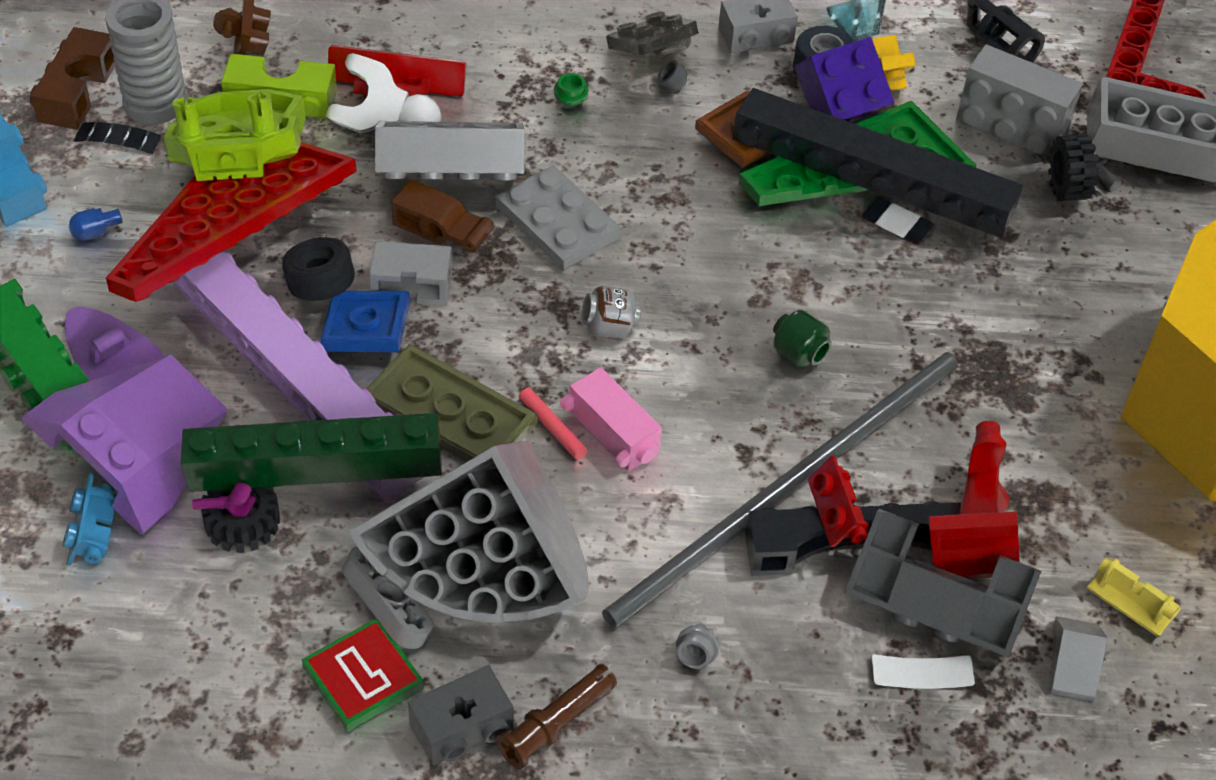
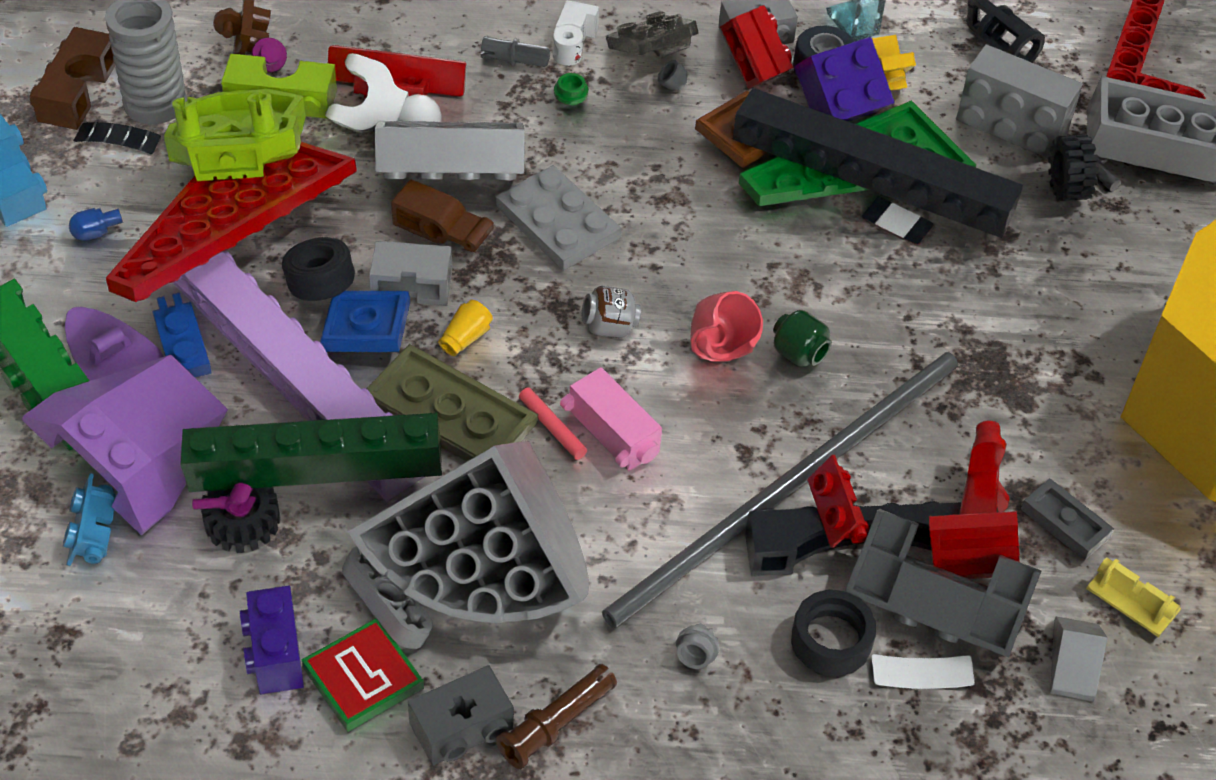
(181, 335): none -> blue hinge
(272, 51): none -> magenta plate
(274, 640): none -> dark purple brick
(466, 326): none -> yellow cone
(514, 52): none -> dark grey axle
(574, 24): none -> white leg
(725, 327): none -> coral piece
(757, 46): none -> red brick
(840, 605): none -> black tyre
(1067, 519): none -> dark grey plate

